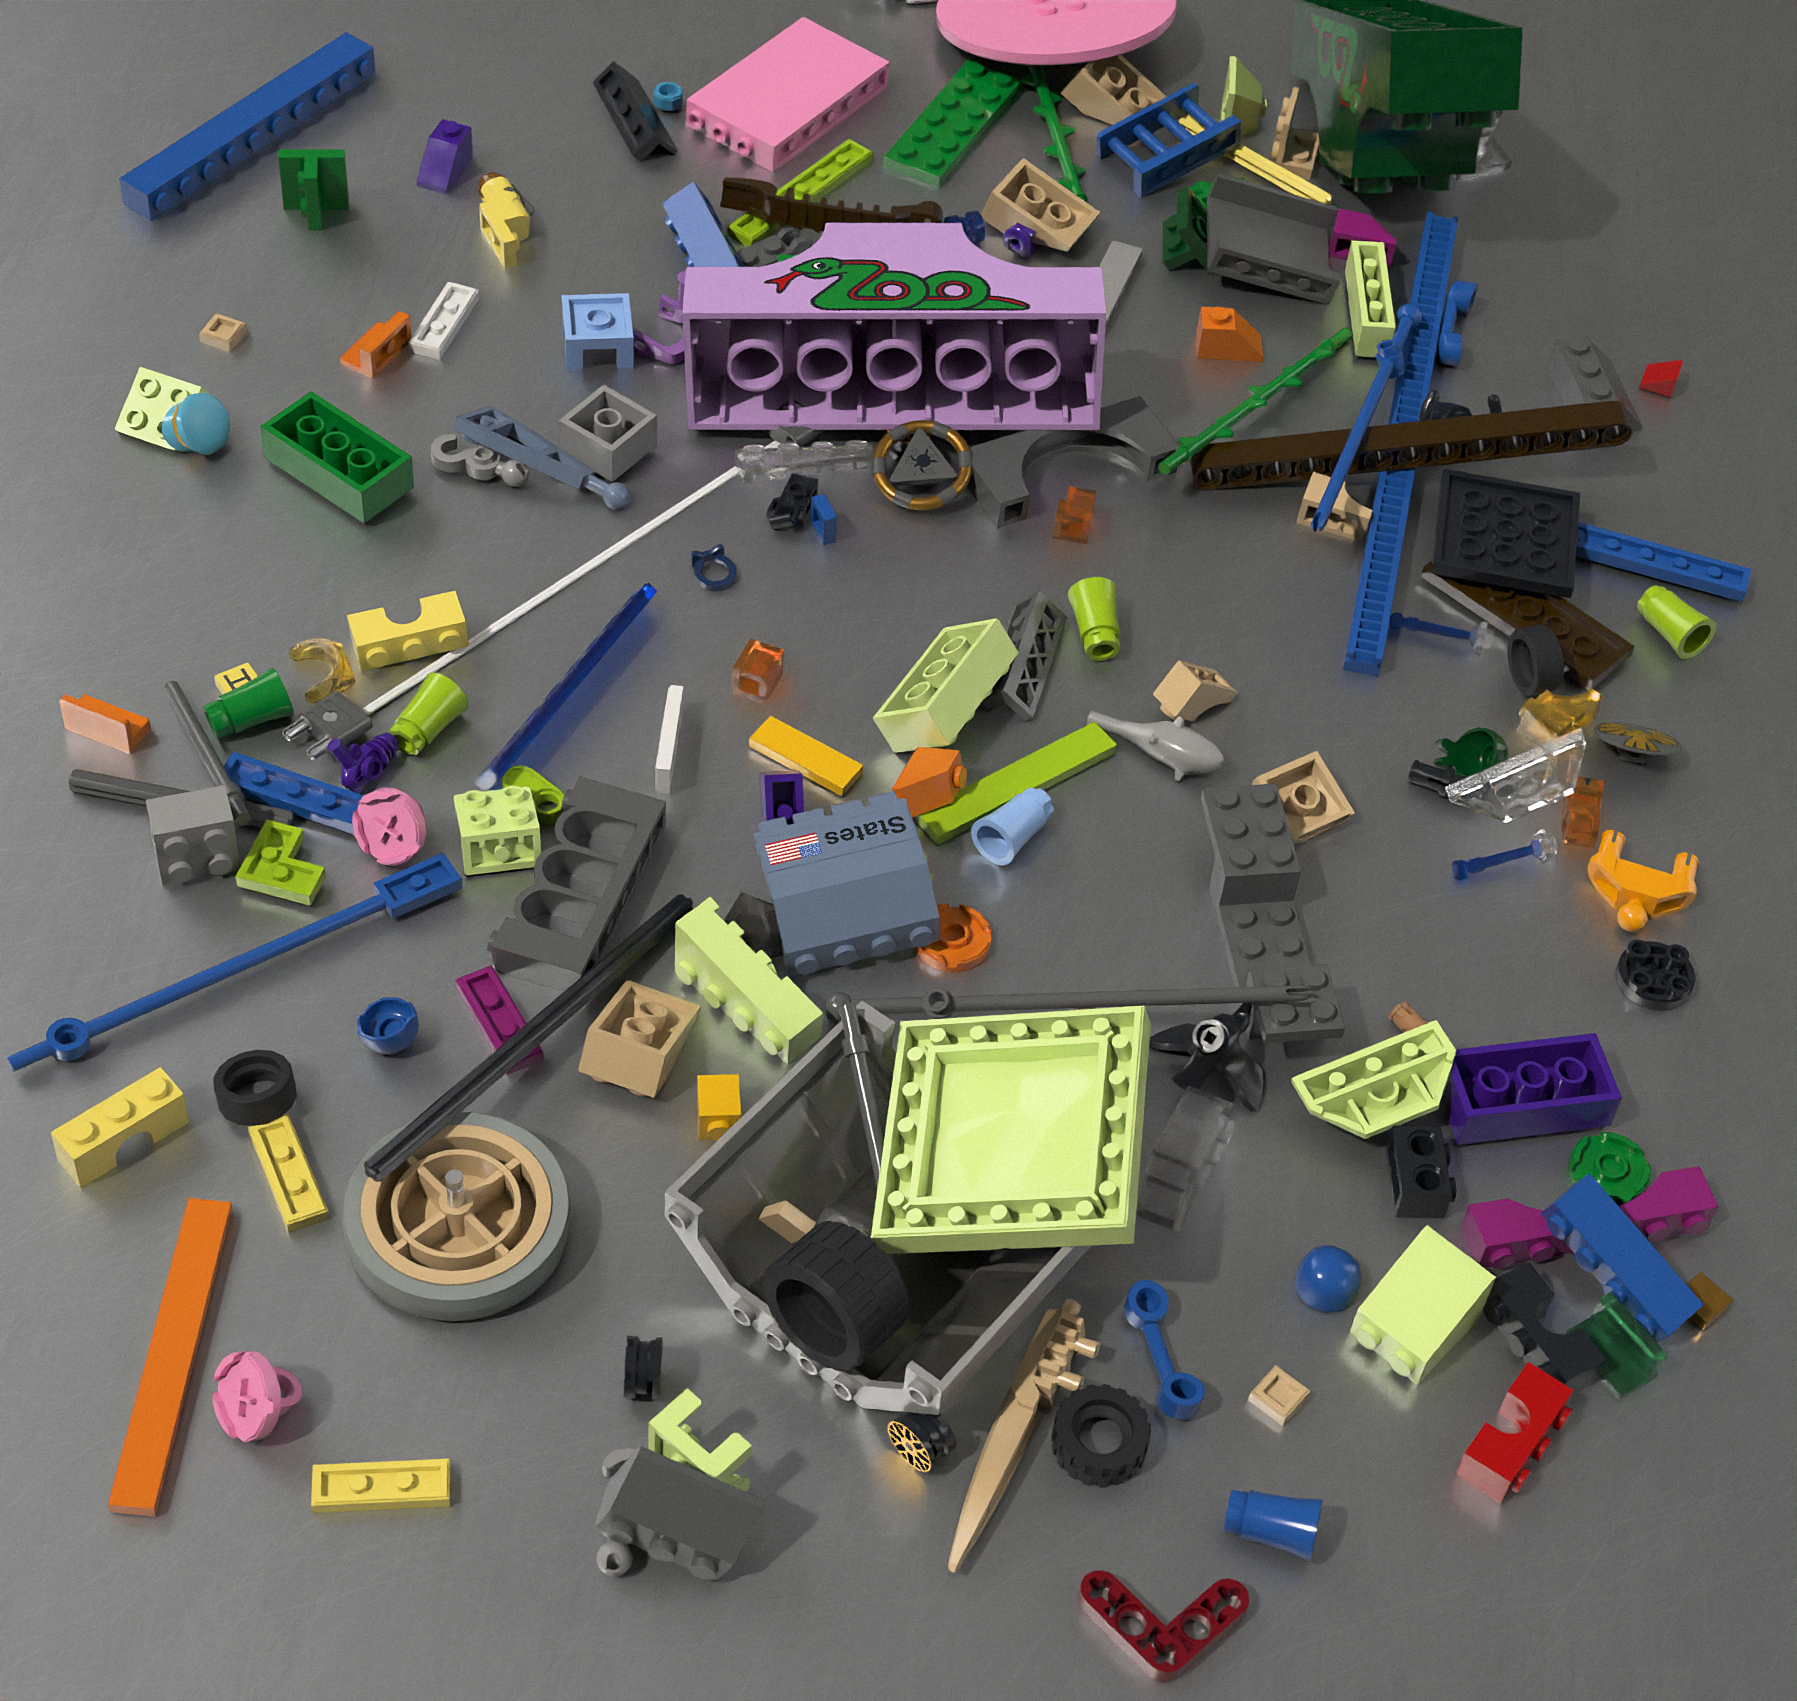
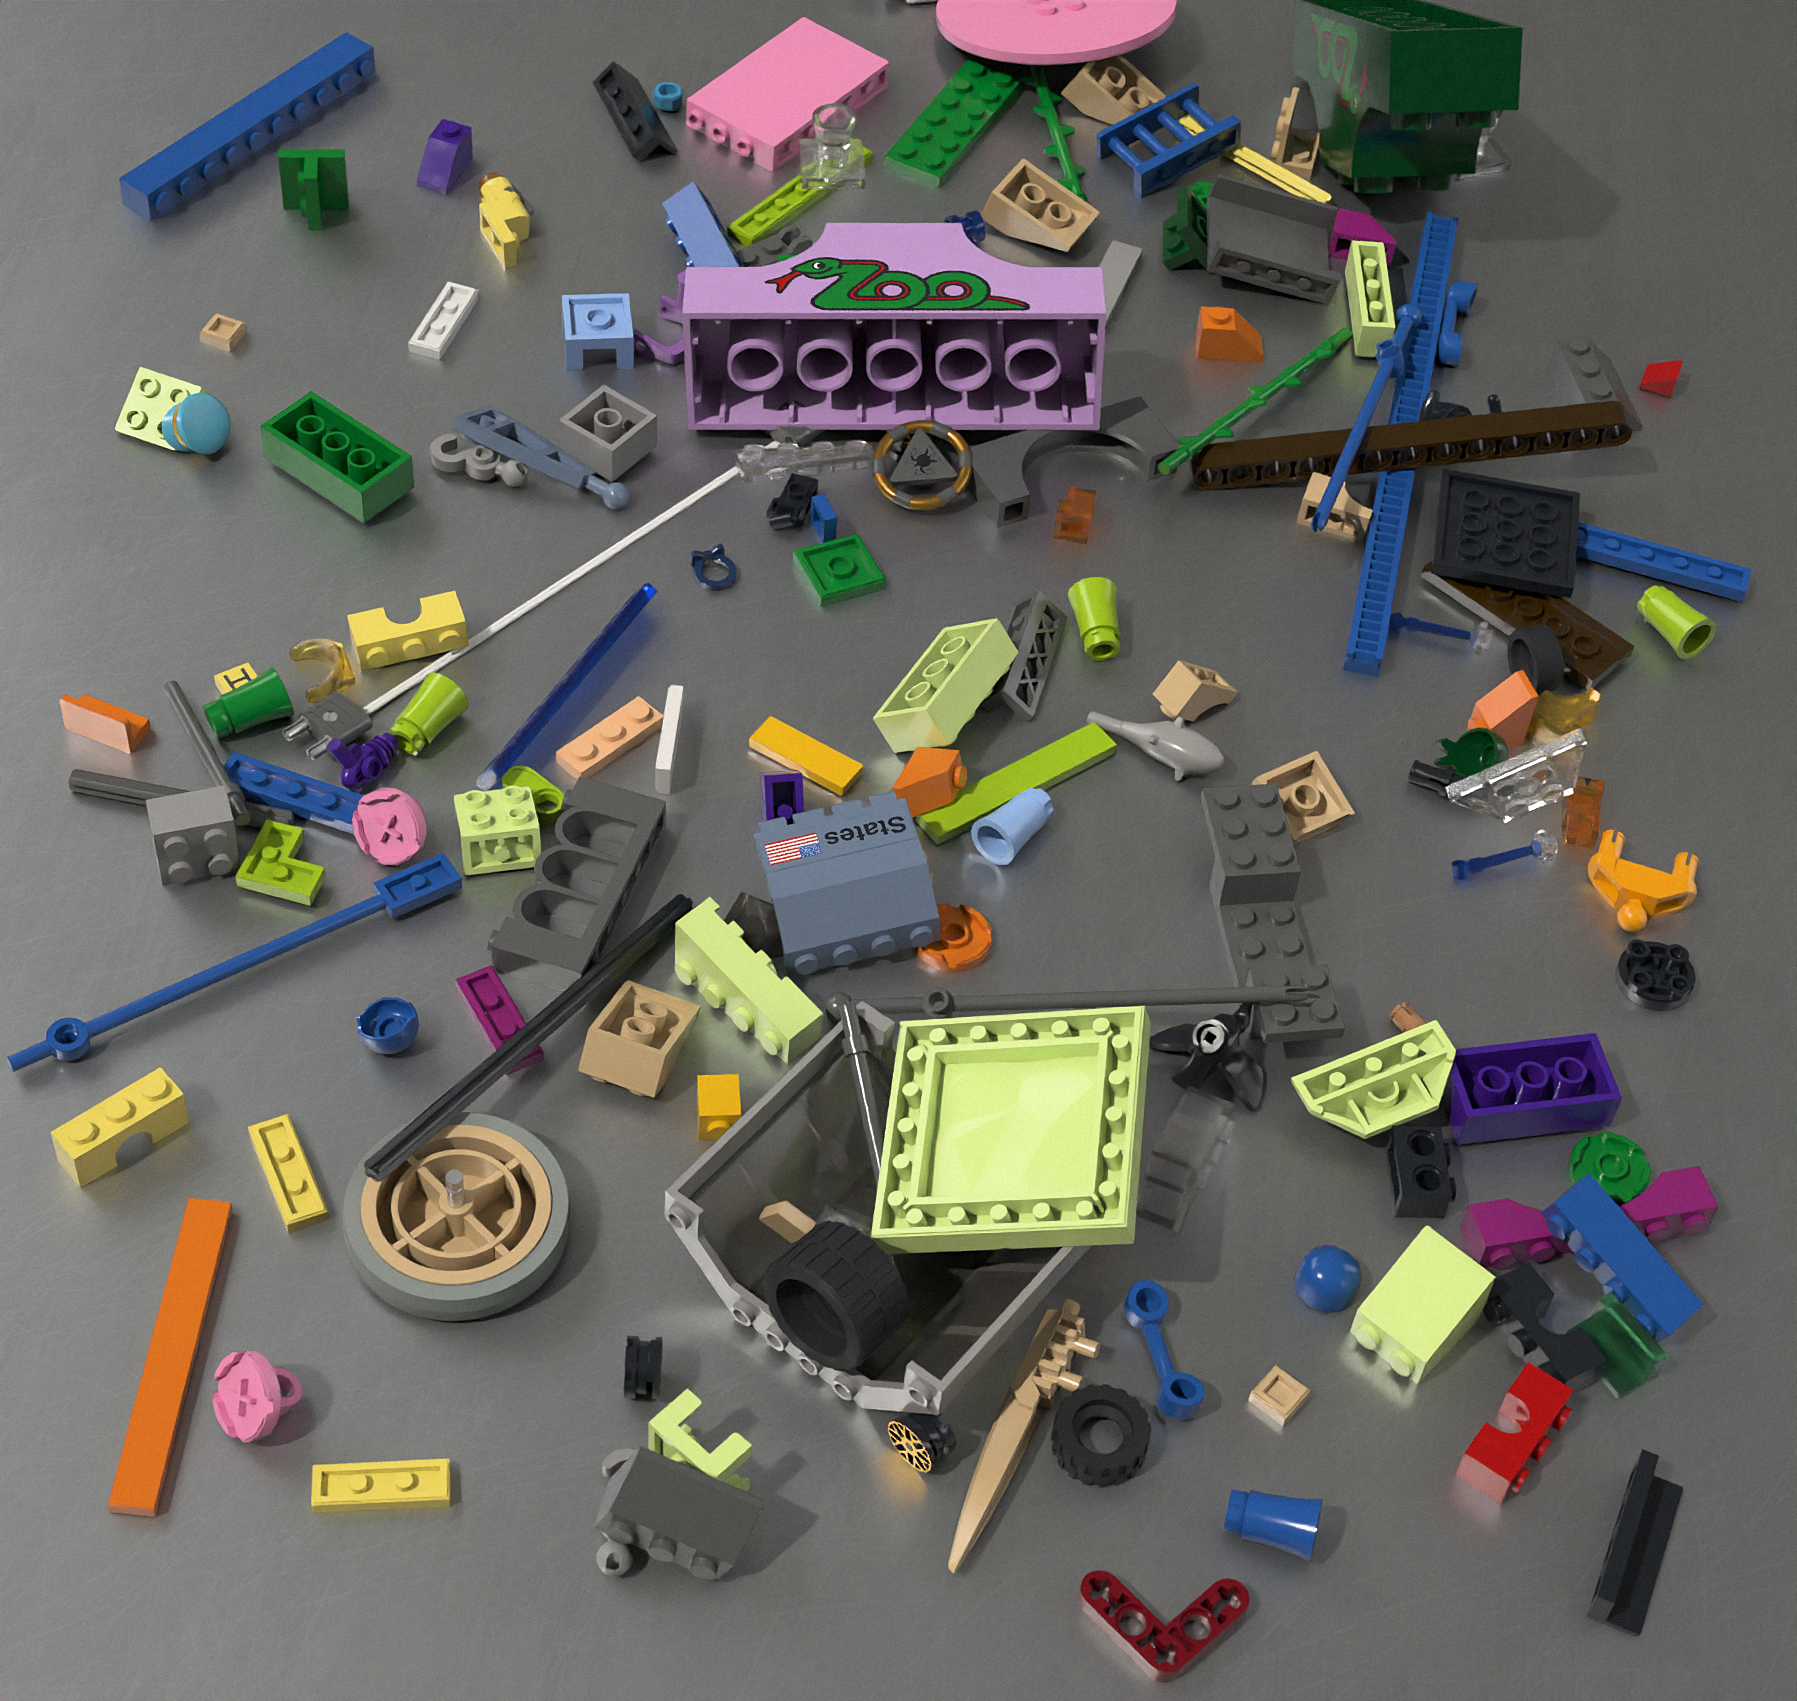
(258, 1107): black tyre -> none
(379, 345): orange panel -> none
(609, 738): none -> light nougat plate
(757, 671): clear orange brick -> none
(762, 200): dark brown piece -> none
(833, 157): none -> clear plant
(839, 570): none -> green tile
(1020, 239): dark purple piece -> none
(1242, 97): yellowish green slope -> none
(1507, 709): none -> orange slope
(1635, 1548): none -> black panel
(1638, 739): shield -> none
(1712, 1297): pearl gold tile -> none

